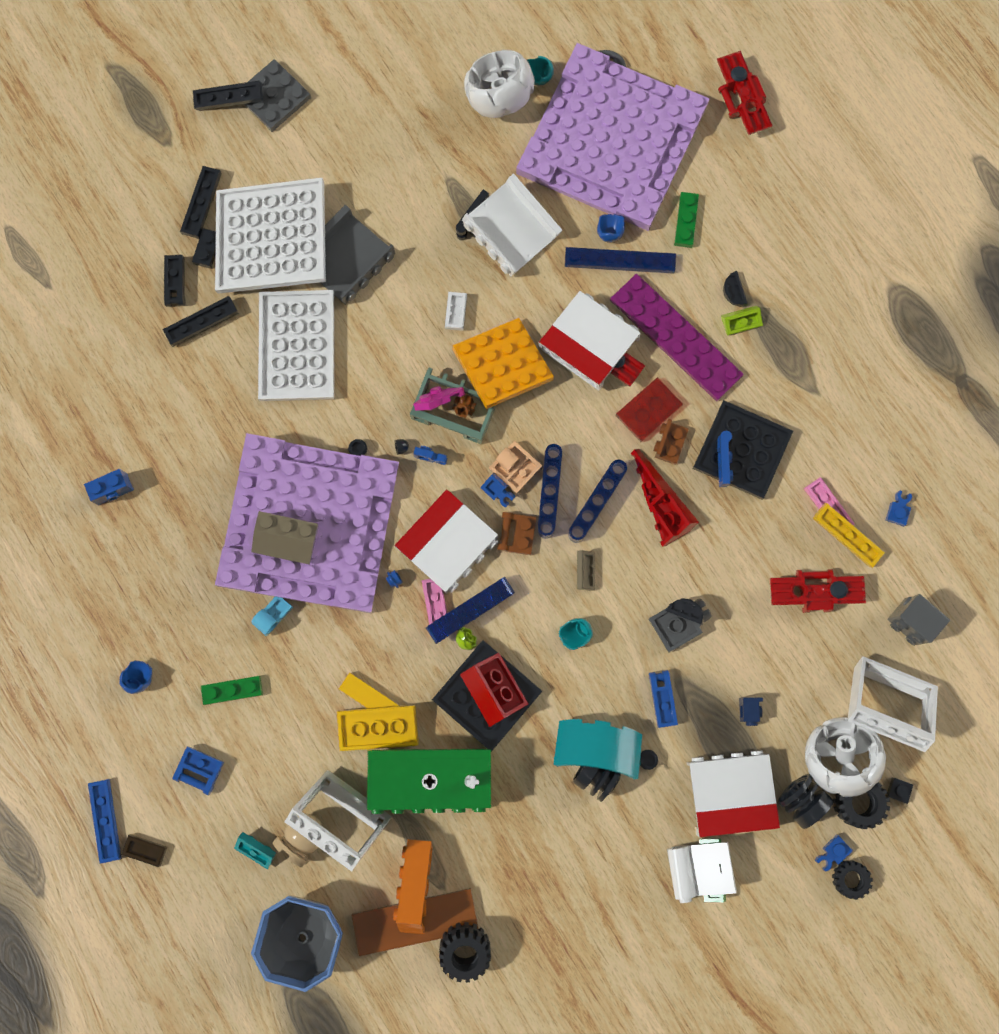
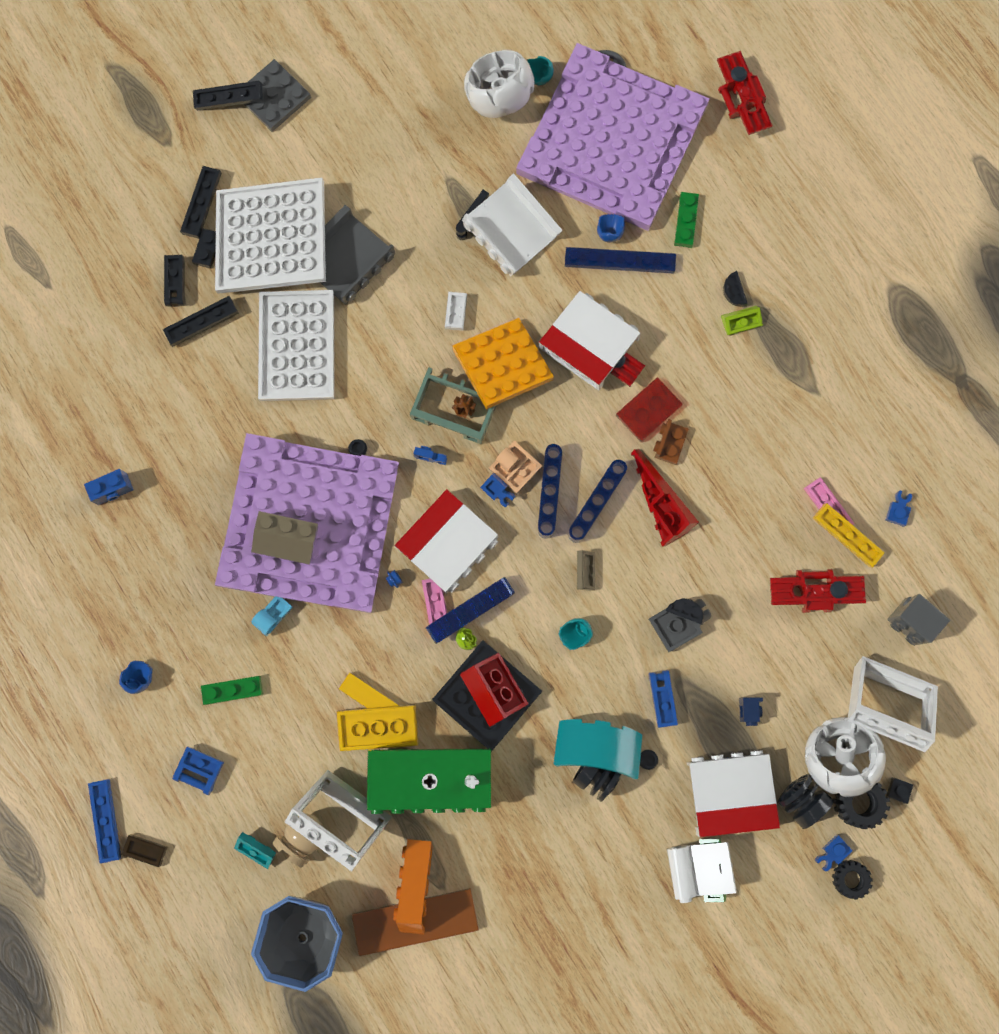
(401, 446): black hinge -> none
(437, 397): dark pink wing -> none
(465, 967): black tyre -> none
(523, 533): dark orange plate -> none
(676, 337): magenta plate -> none
(724, 459): blue plate -> none
(755, 449): black plate -> none

